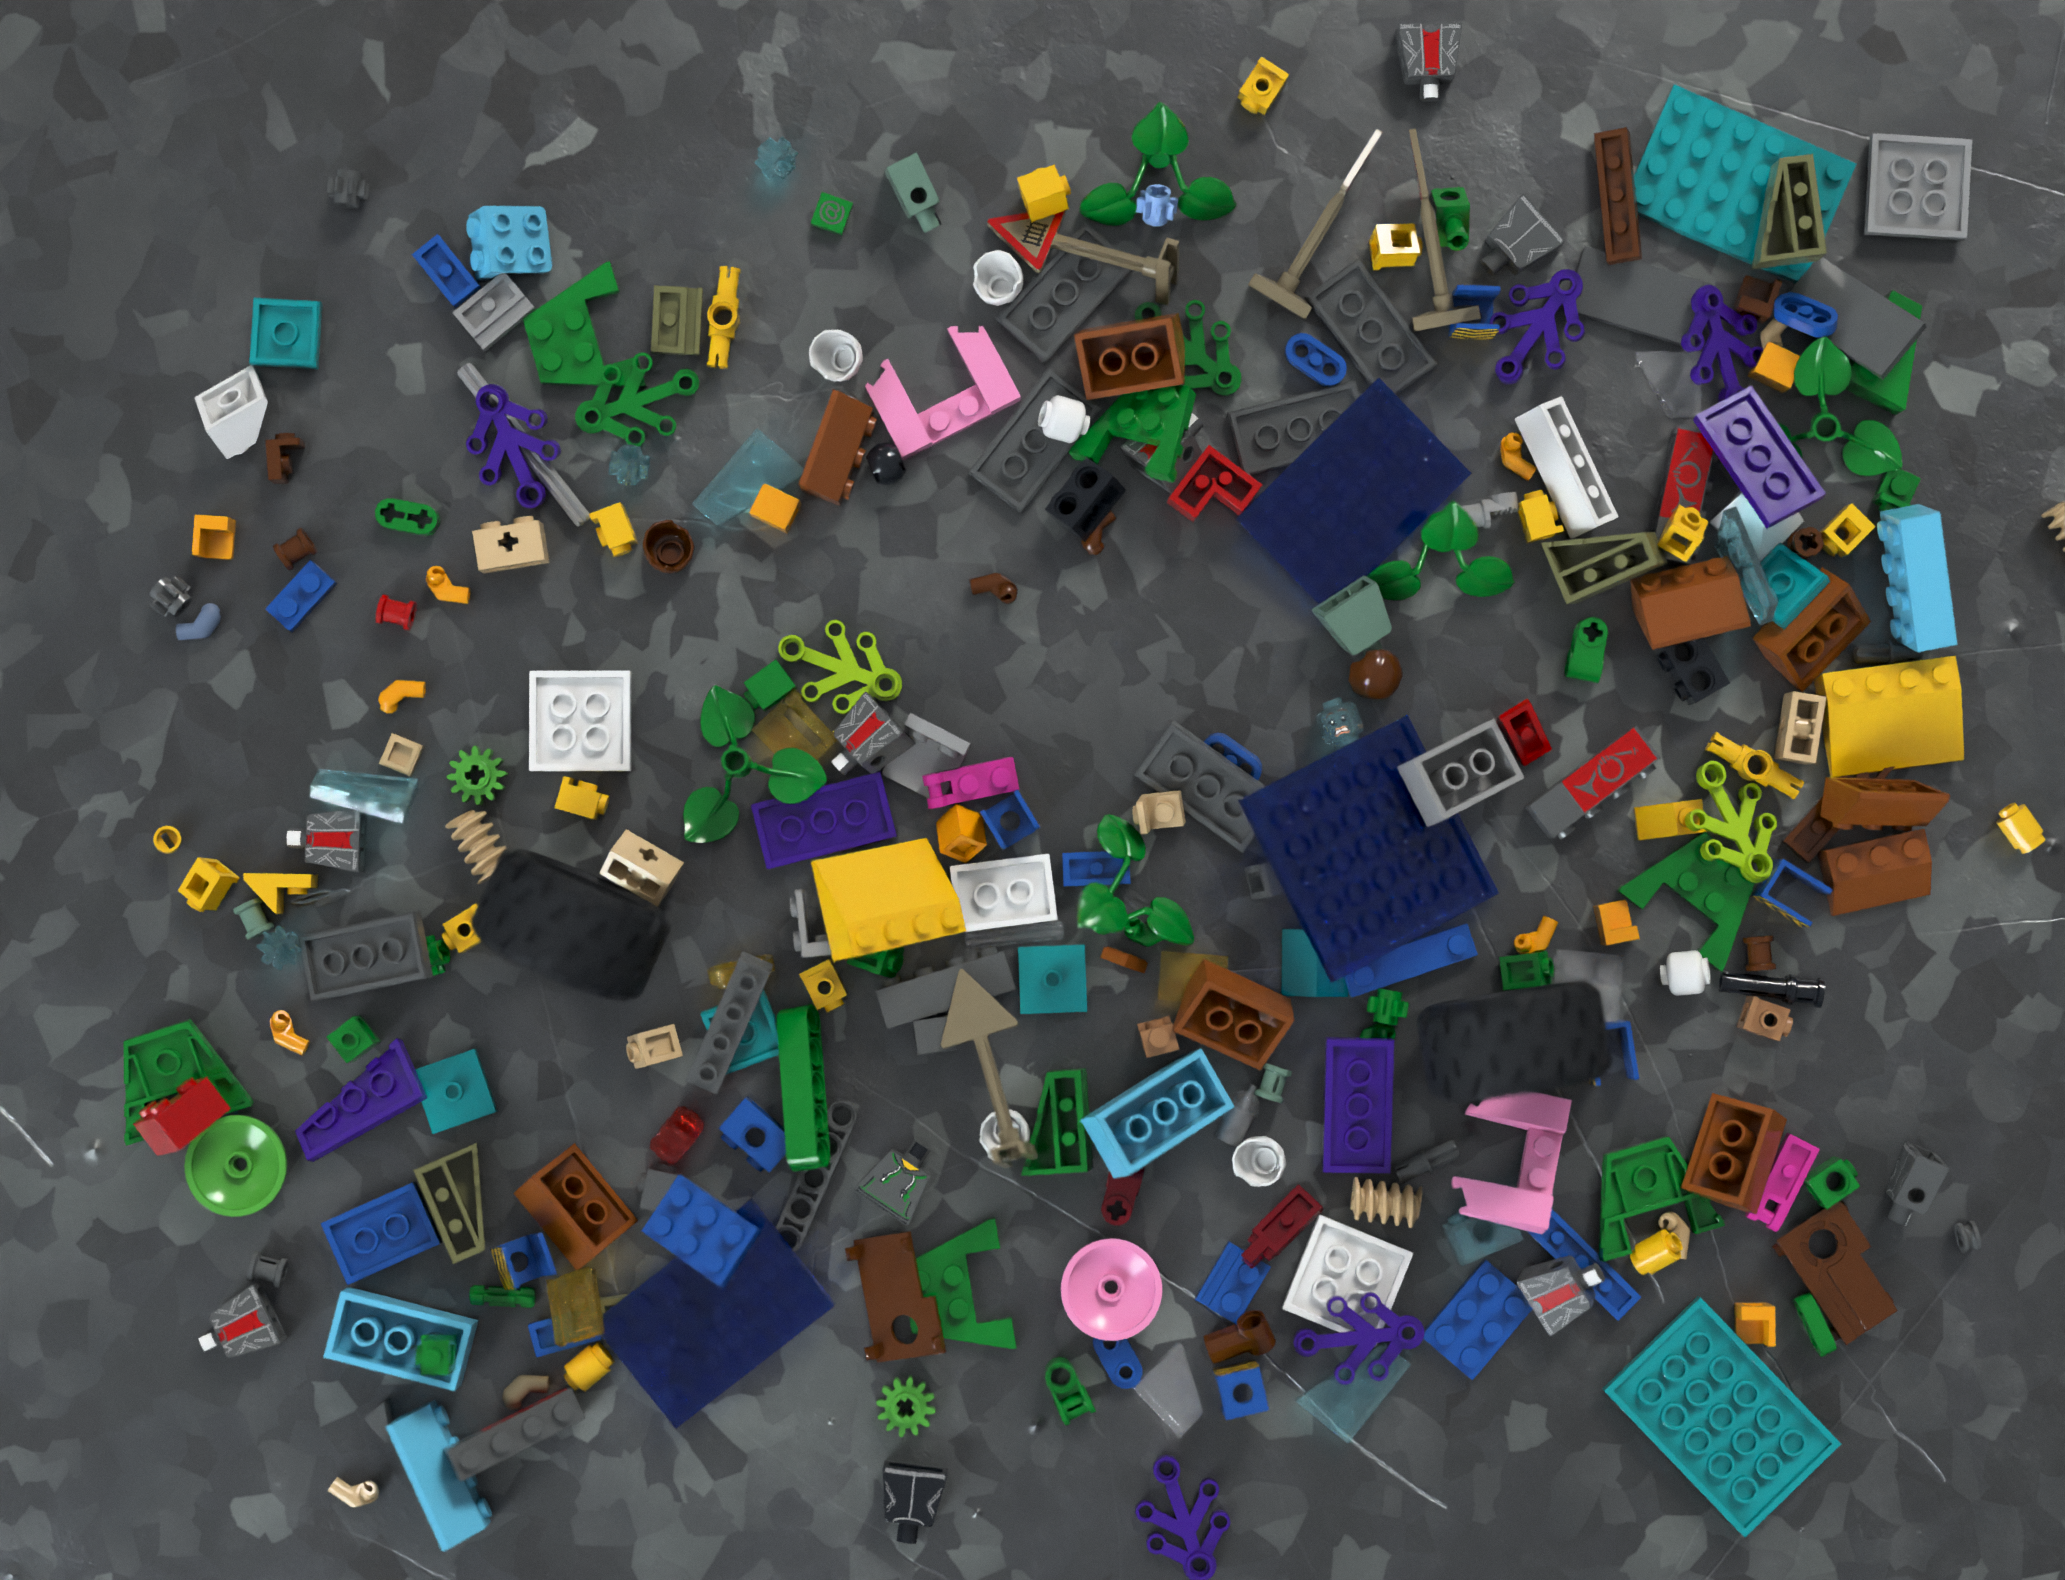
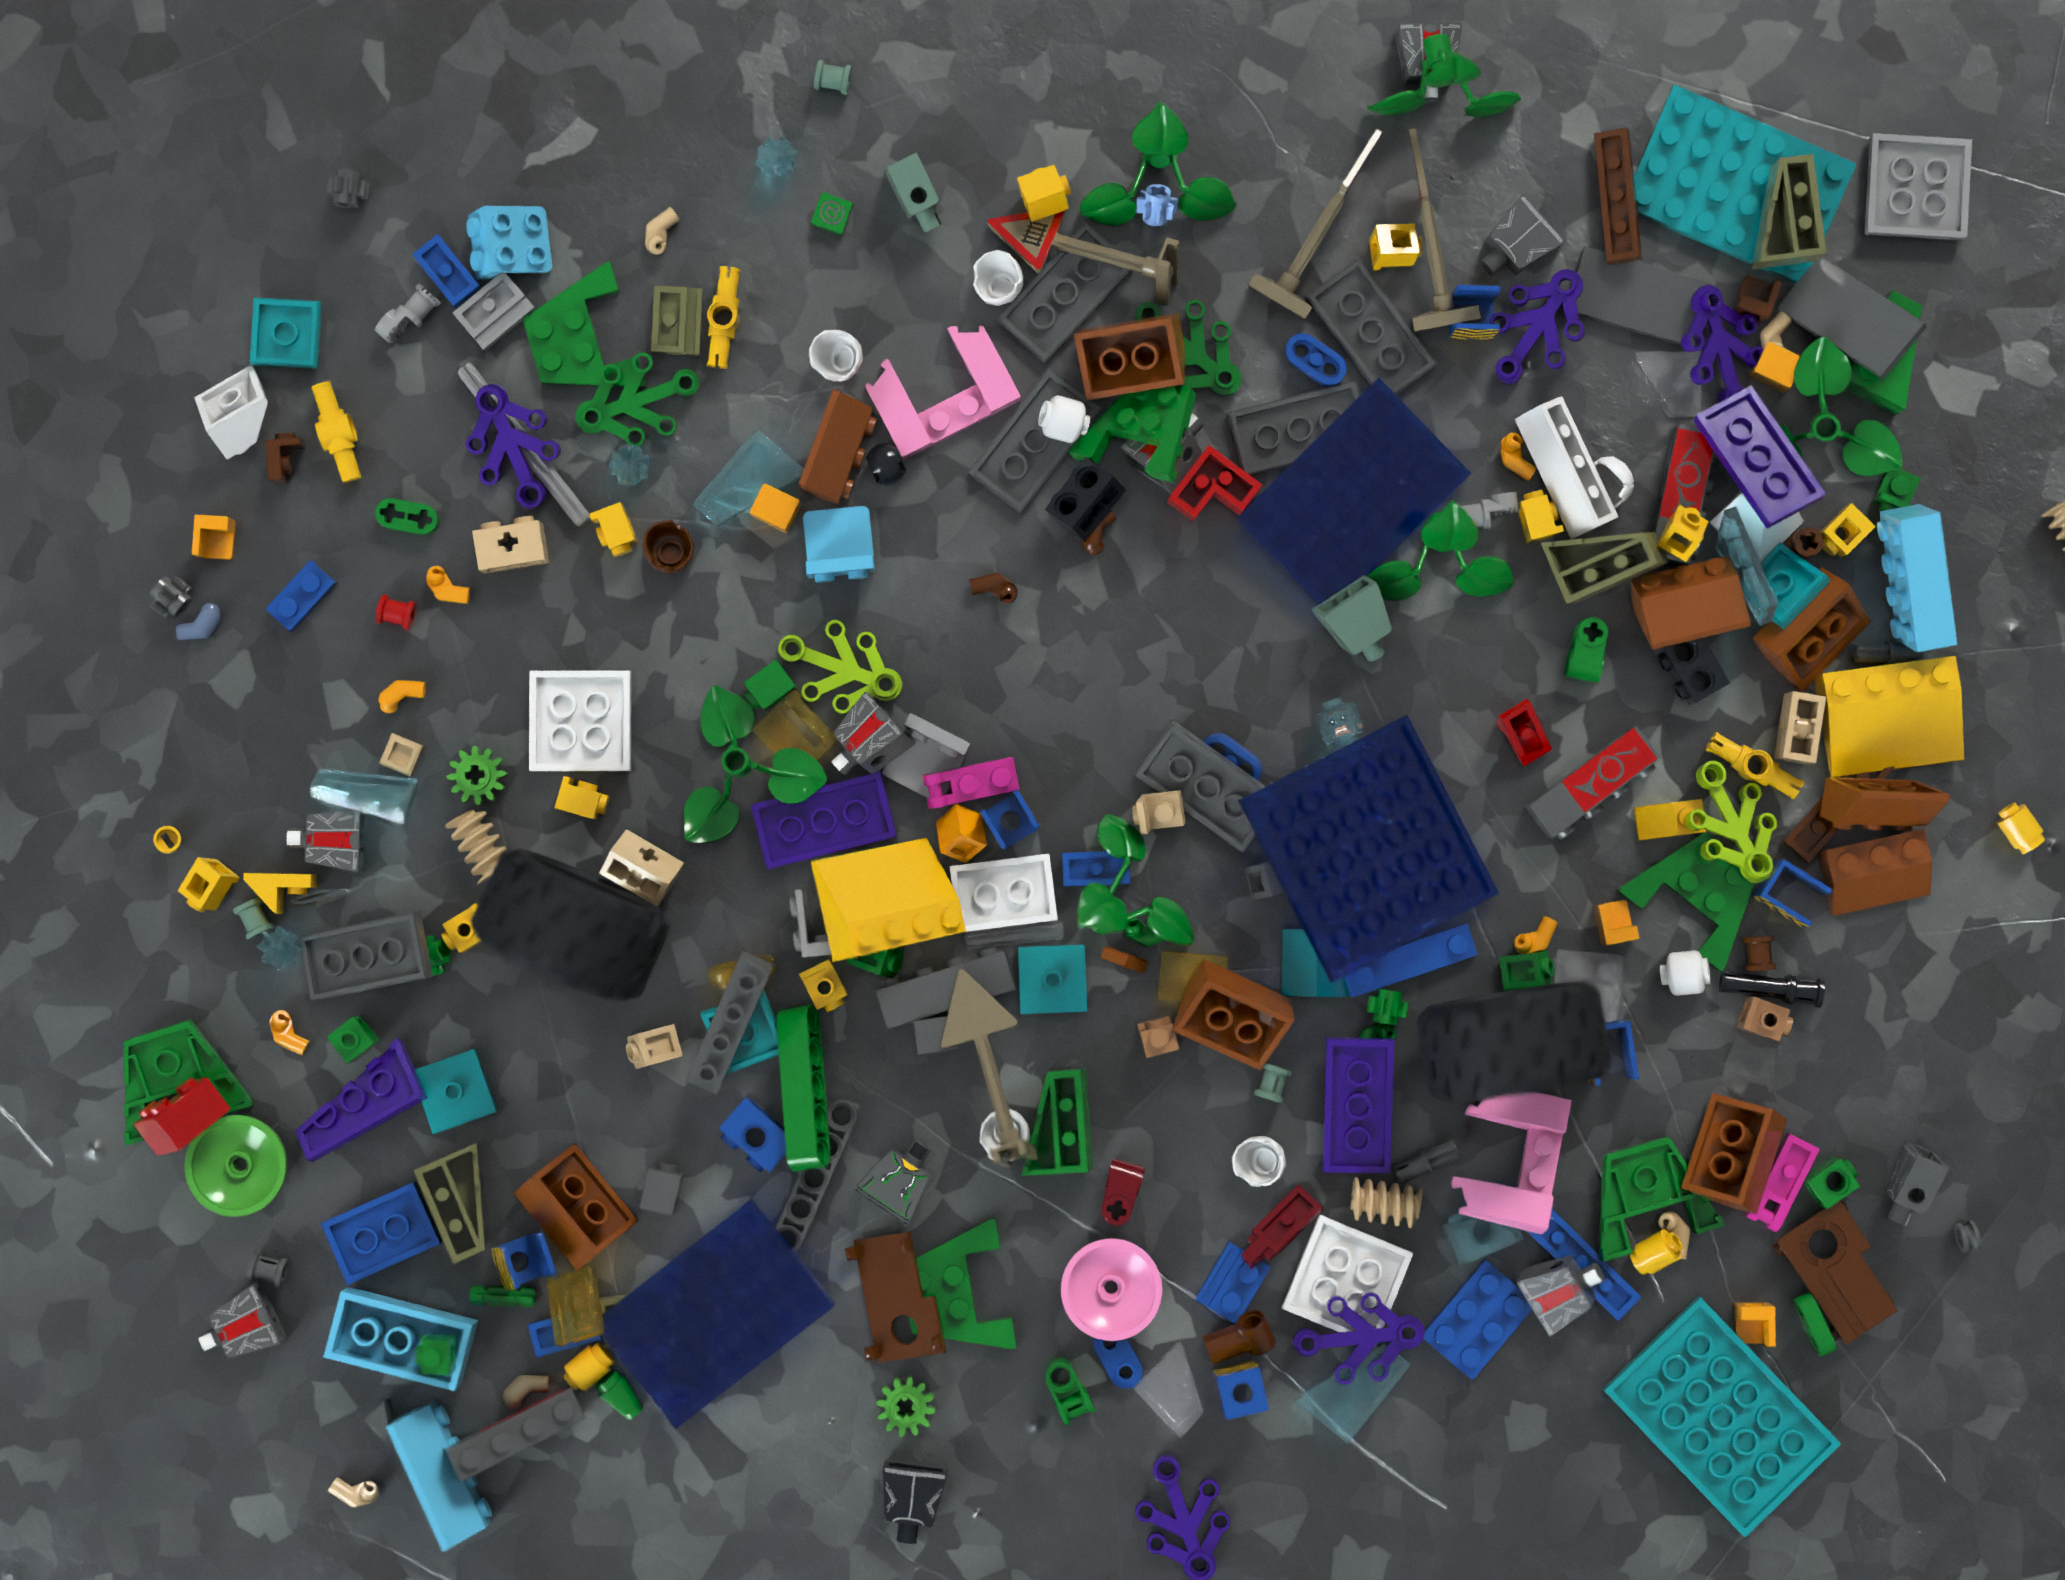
(295, 549): reddish brown bush -> none
(336, 431): none -> yellow pin
(414, 310): none -> light grey connector
(618, 1393): none -> green cone
(657, 231): none -> tan arm
(676, 1135): clear red gear -> none
(701, 1231): blue plate -> none
(832, 77): none -> sand green bush
(838, 543): none -> medium azure bracket
(1157, 1113): medium azure brick -> none
(1239, 1119): flat silver piece -> none
(1270, 75): yellow brick -> none
(1376, 674): reddish brown hair -> none
(1447, 69): none -> green plant
(1452, 217): green bracket -> none
(1460, 772): light grey brick -> none
(1615, 478): none -> white hair
(1805, 314): blue plate -> none

